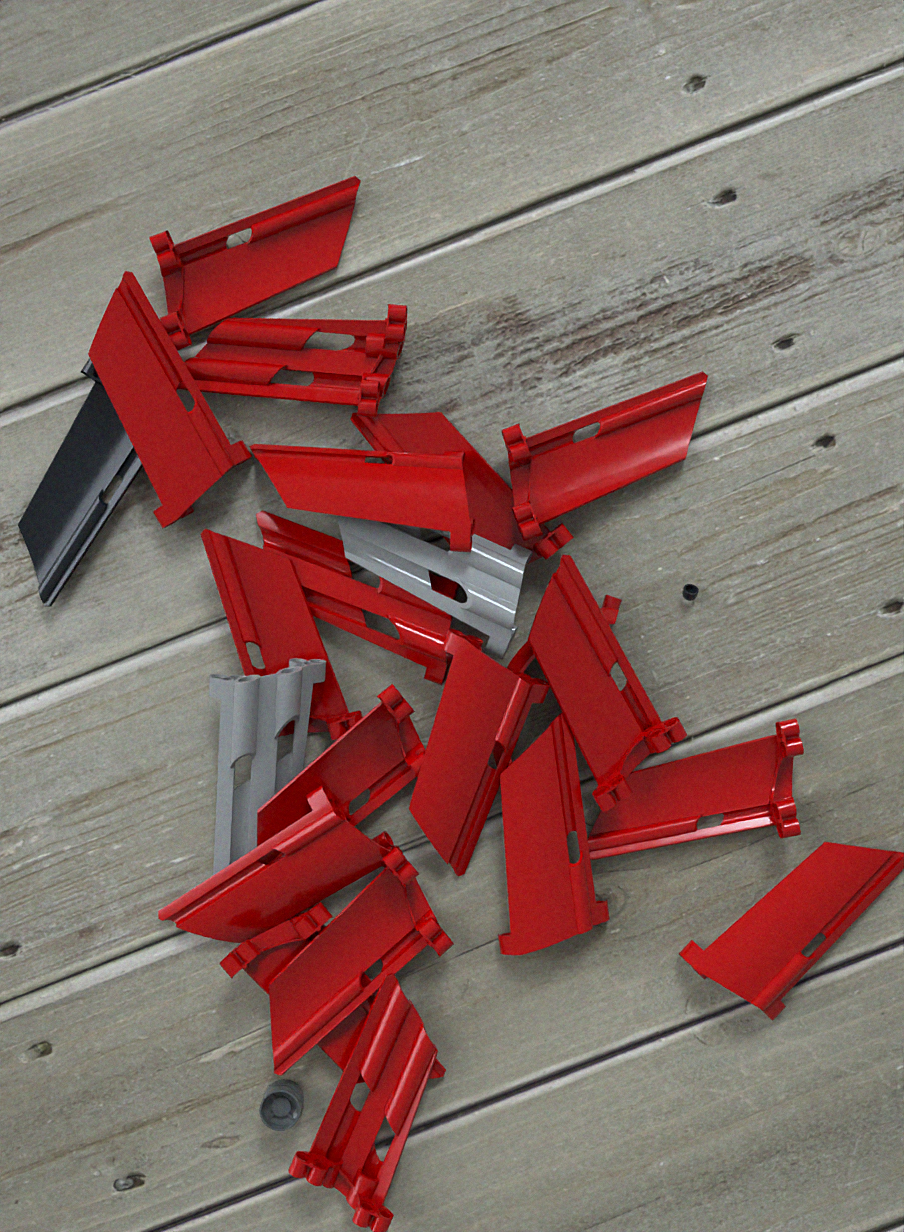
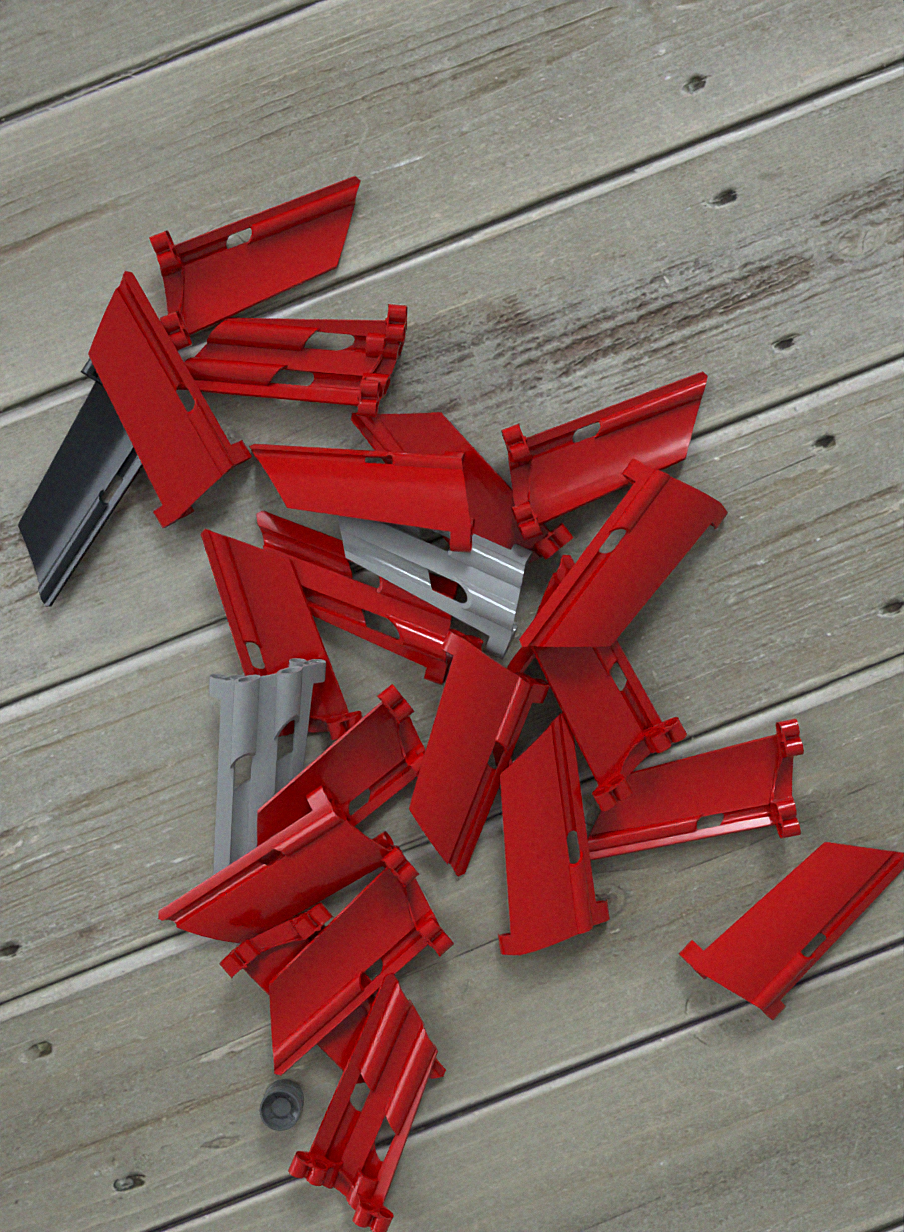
(610, 588): none -> red panel
(690, 592): black hinge -> none

